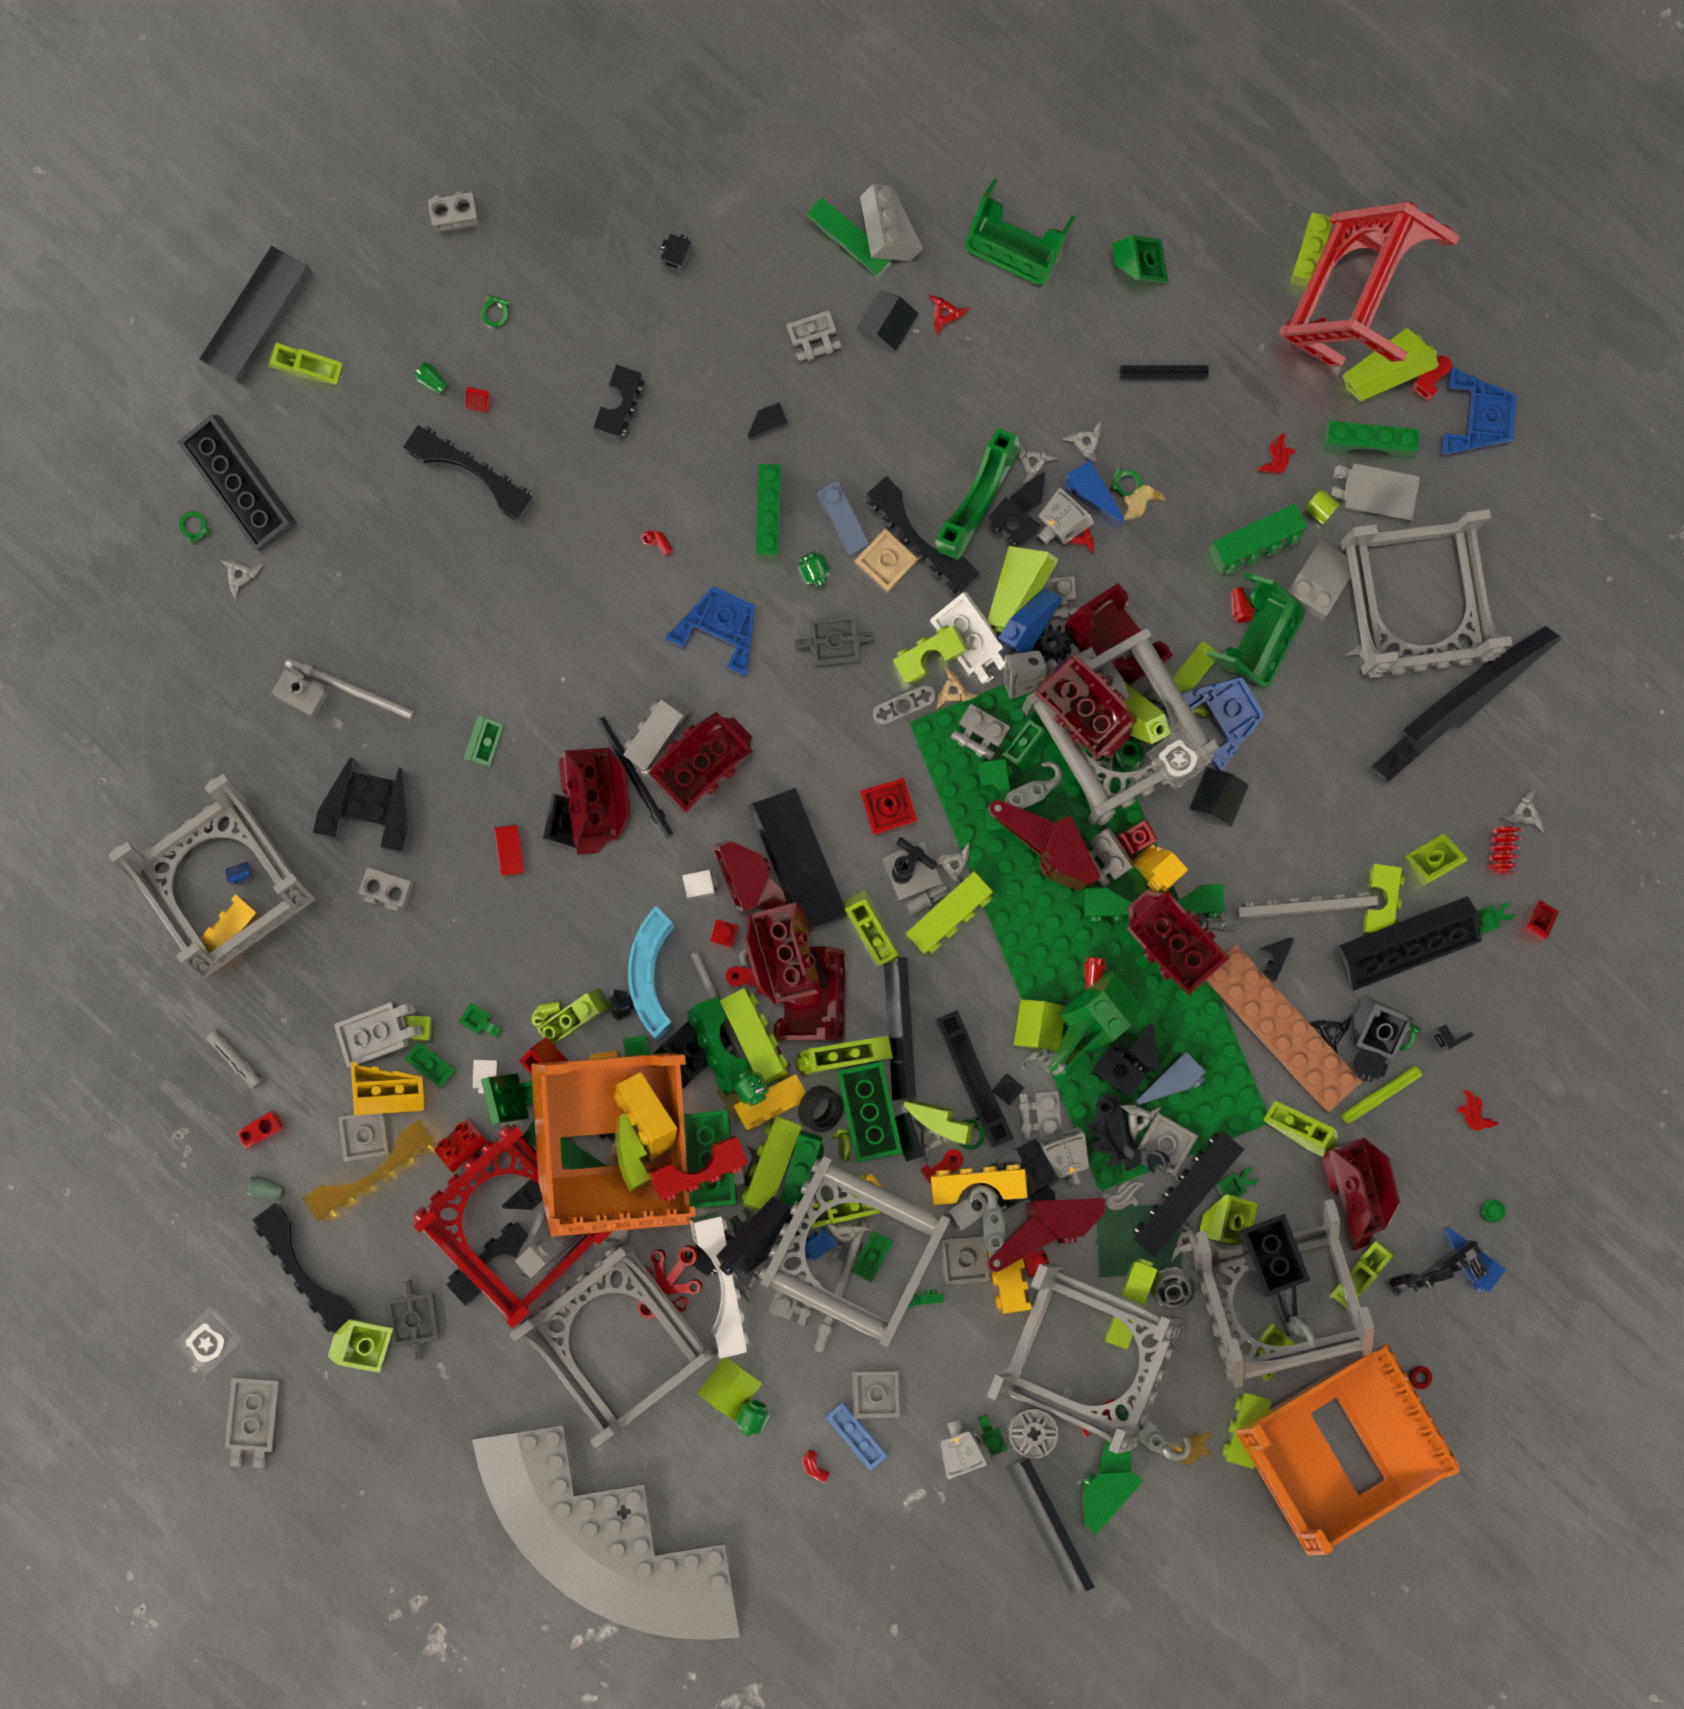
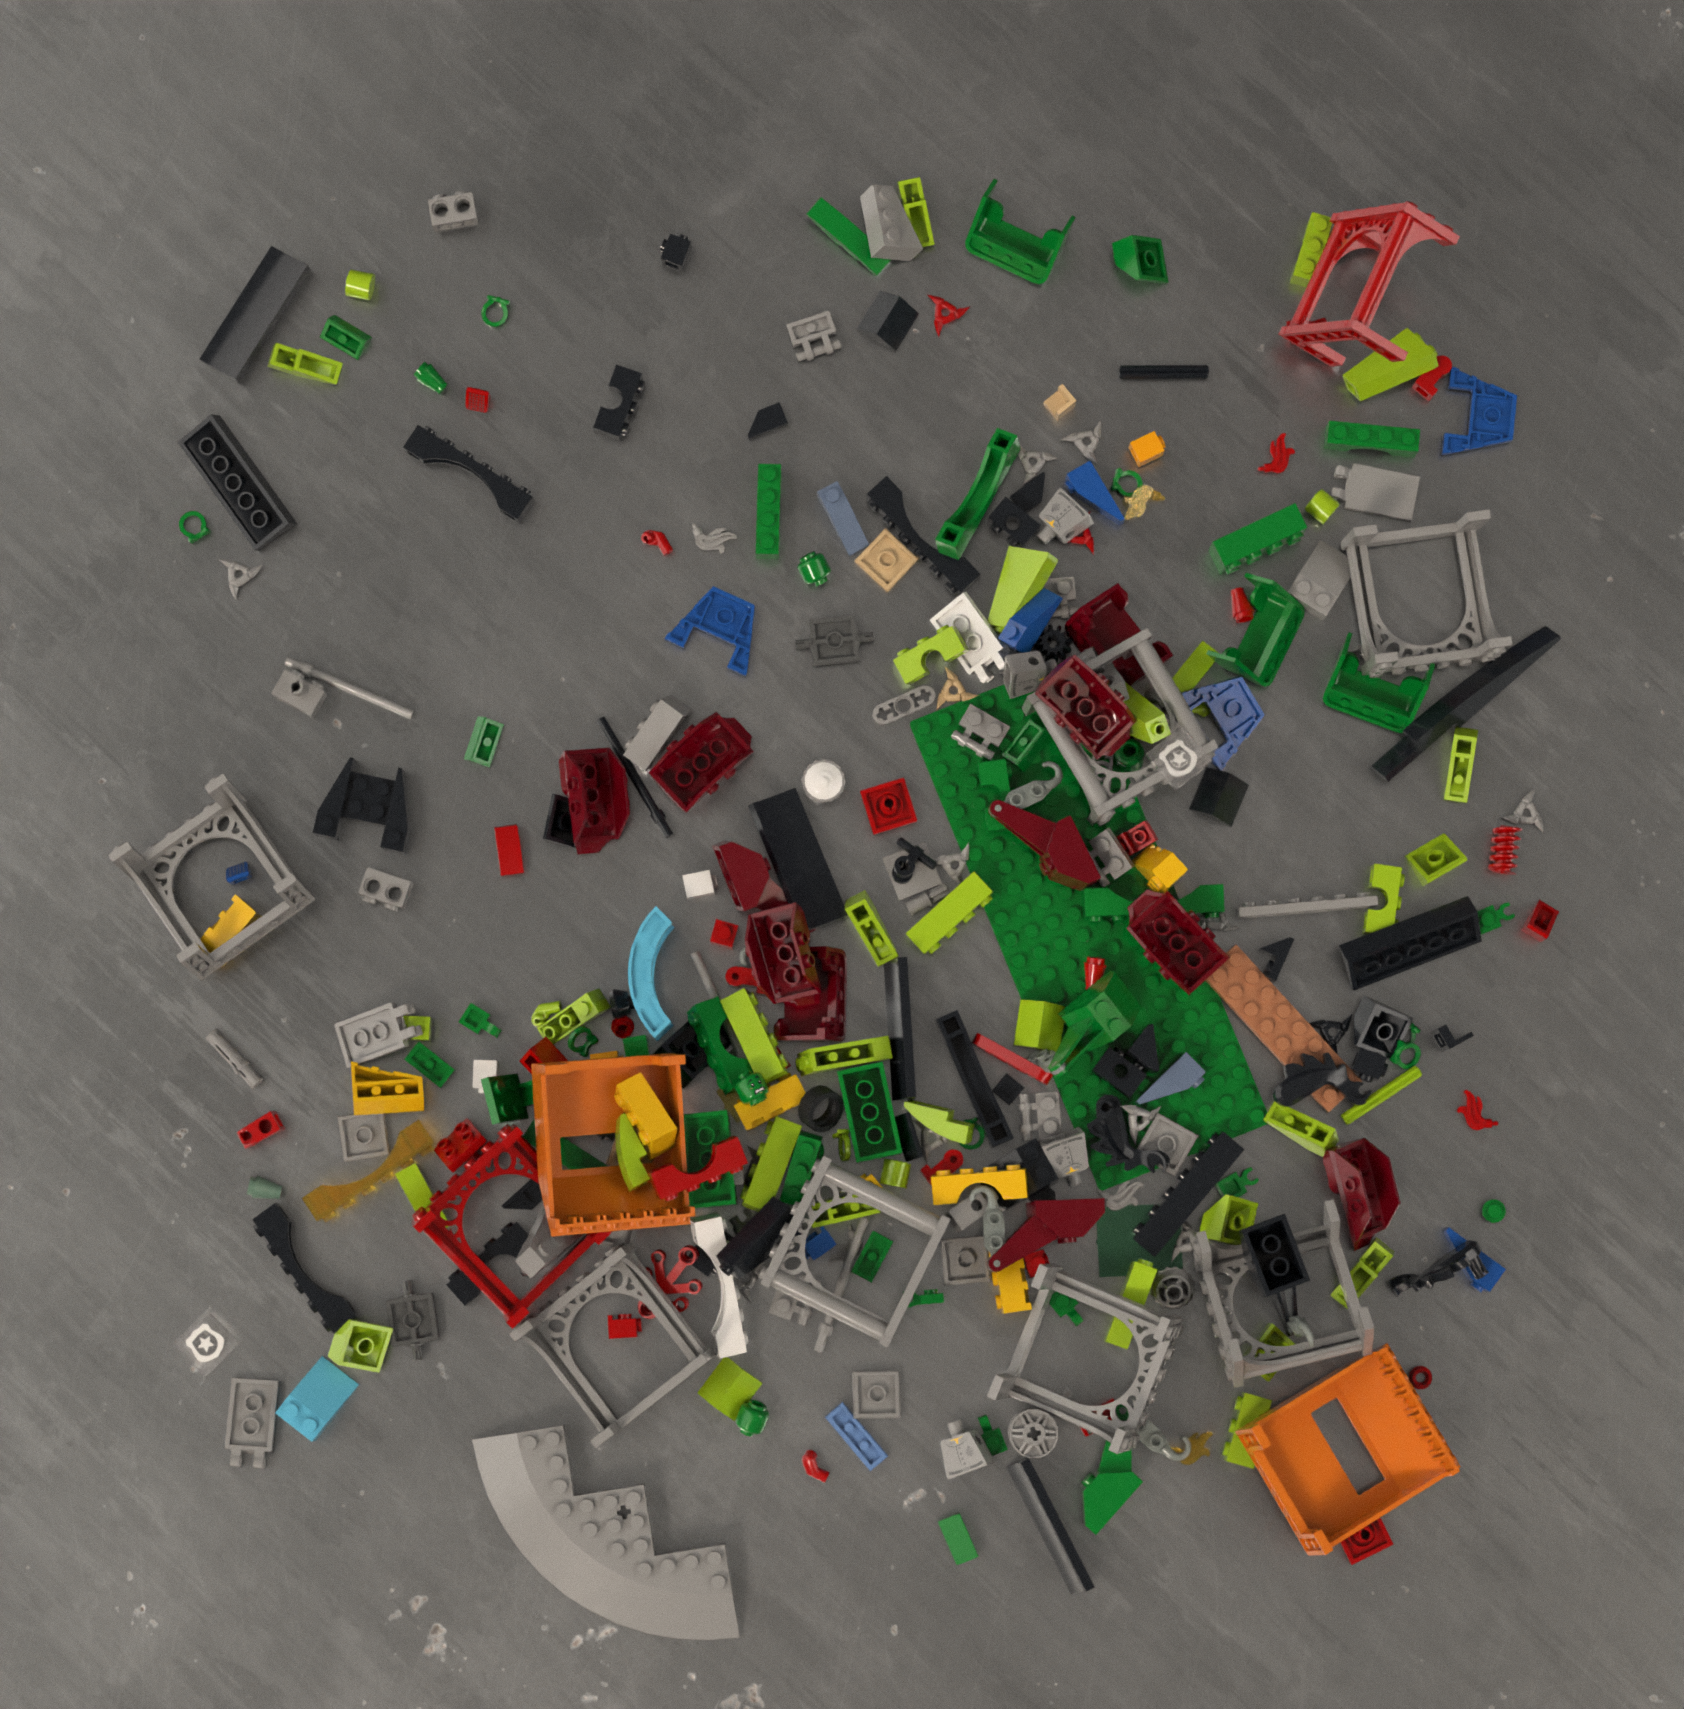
(317, 1399): none -> medium azure slope
(345, 336): none -> green slope
(360, 285): none -> lime piece
(416, 1187): none -> lime slope
(591, 1039): none -> green piece
(622, 1031): none -> red plate
(624, 1326): none -> red brick
(714, 540): none -> light grey piece
(823, 780): none -> white piece
(845, 1232): light grey piece -> none
(895, 1173): none -> lime piece
(916, 209): none -> lime slope
(958, 1538): none -> green slope
(1012, 1059): none -> red beam
(1060, 402): none -> tan panel
(1065, 1305): none -> green plate
(1147, 448): none -> light orange brick
(1306, 1079): none -> black animal
(1366, 1542): none -> red plate
(1374, 698): none -> green windscreen
(1401, 1045): none -> green piece
(1461, 764): none -> lime slope

